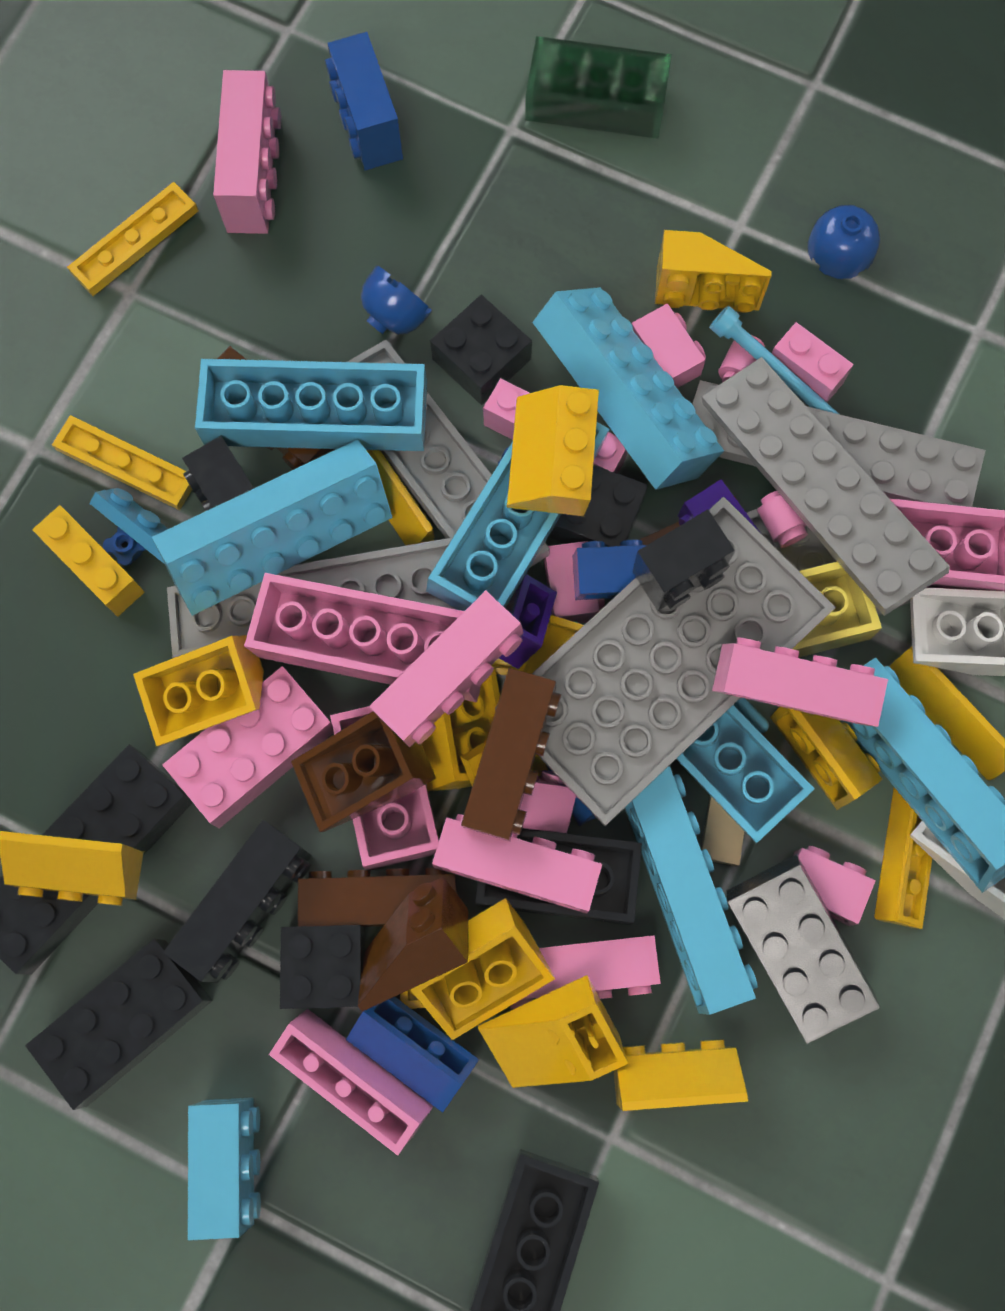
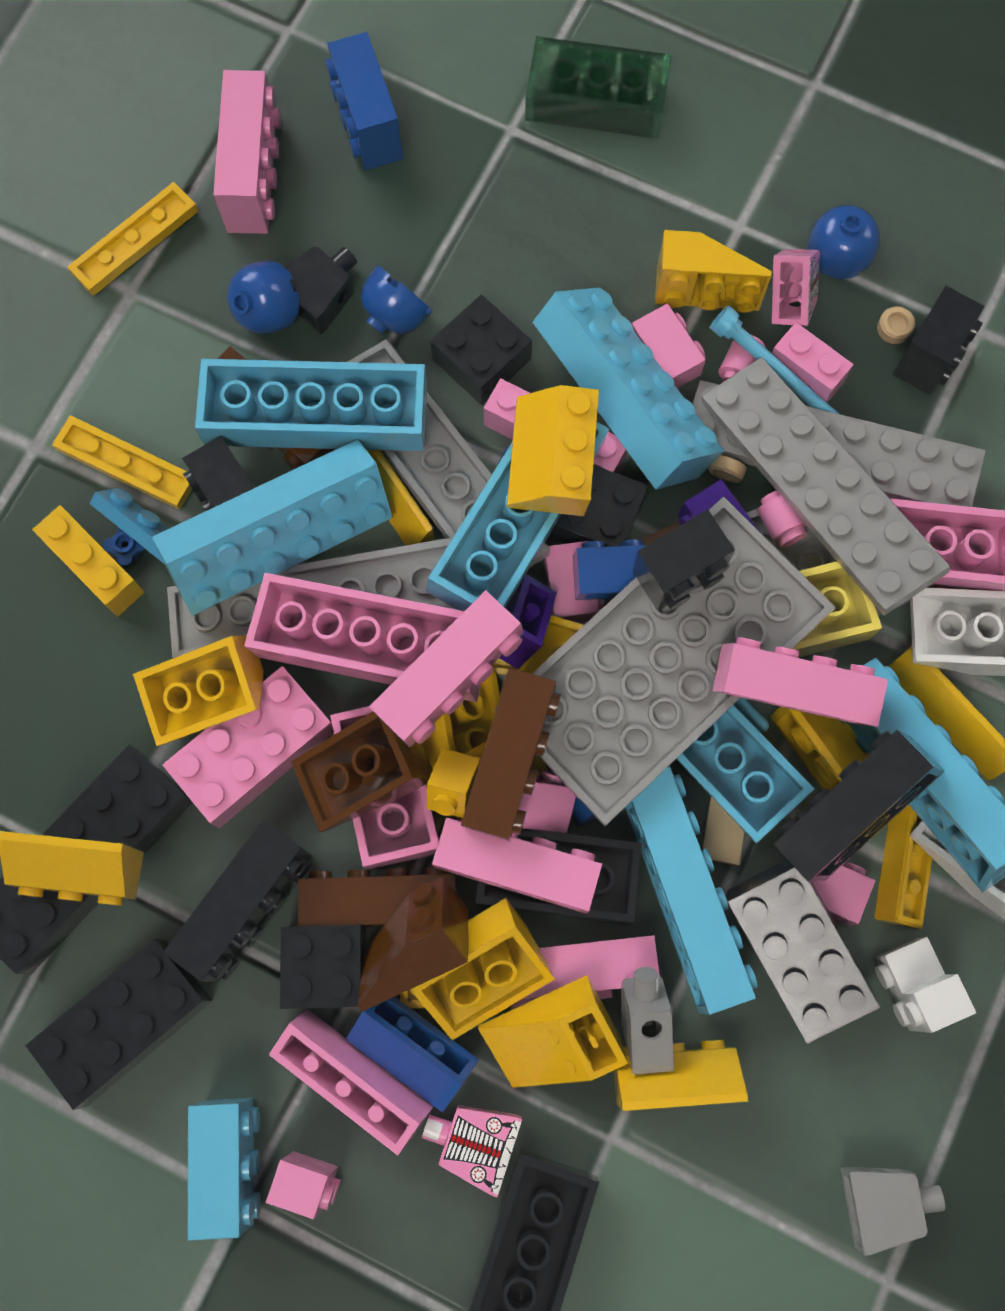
(263, 297): none -> blue cylinder
(304, 1185): none -> bright pink brick
(322, 285): none -> black torso
(451, 783): none -> yellow brick
(475, 1144): none -> torso
(646, 1004): none -> light grey torso
(728, 469): none -> tan tile
(795, 280): none -> bright pink torso
(858, 806): none -> black brick
(887, 1207): none -> light grey torso
(896, 325): none -> tan tile
(920, 988): none -> white brick
(940, 341): none -> black brick

